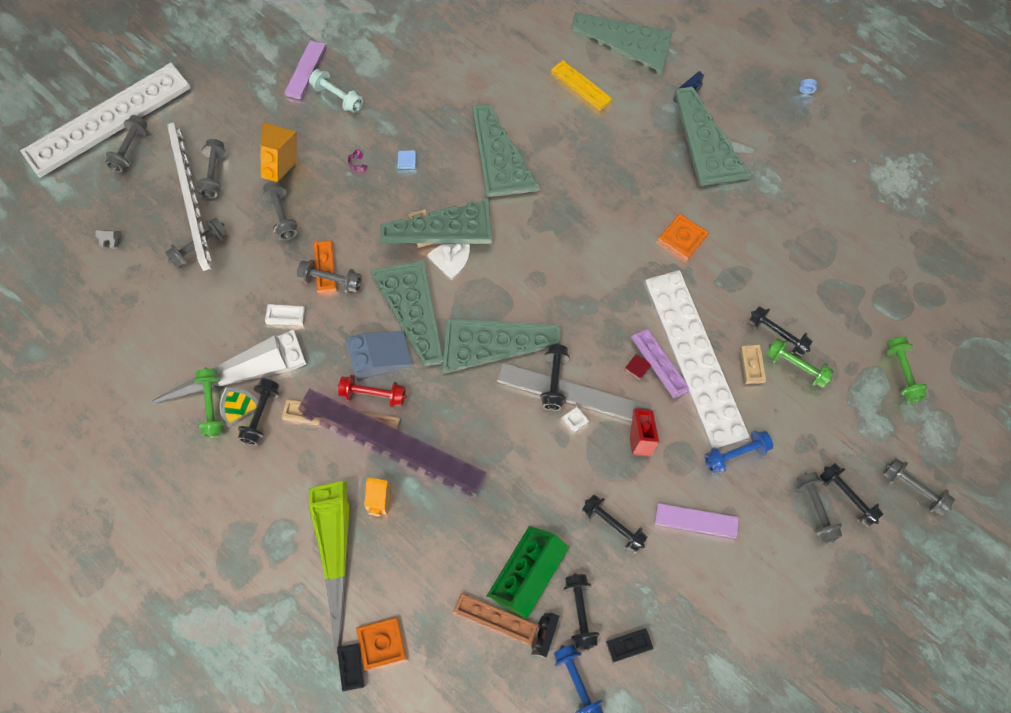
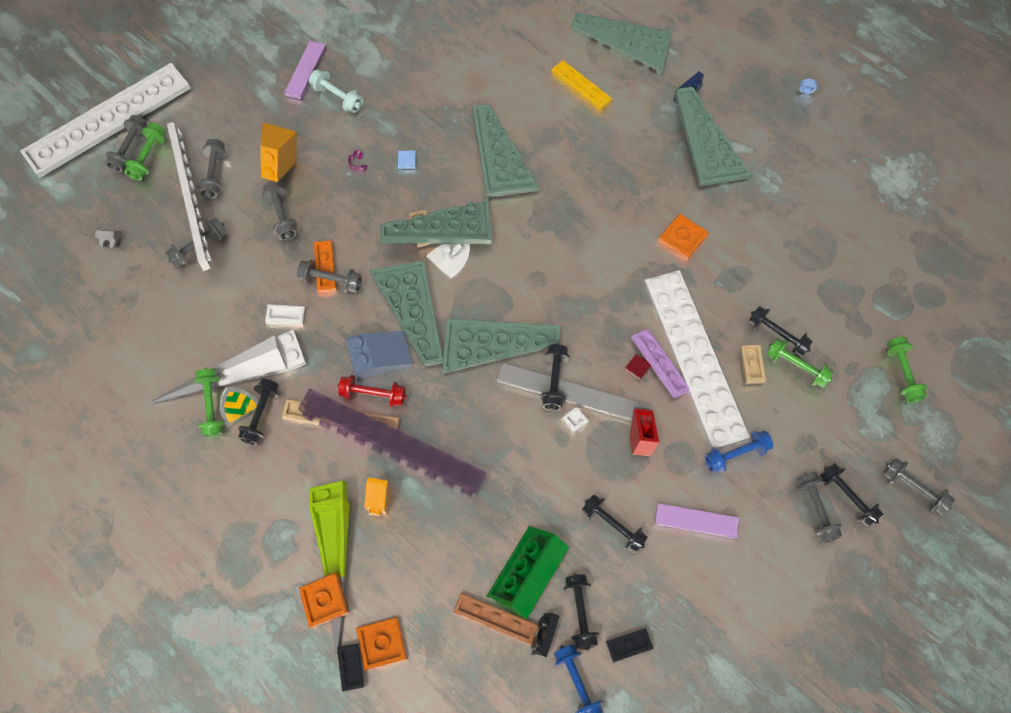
(154, 134): none -> bright green piece
(324, 600): none -> orange tile

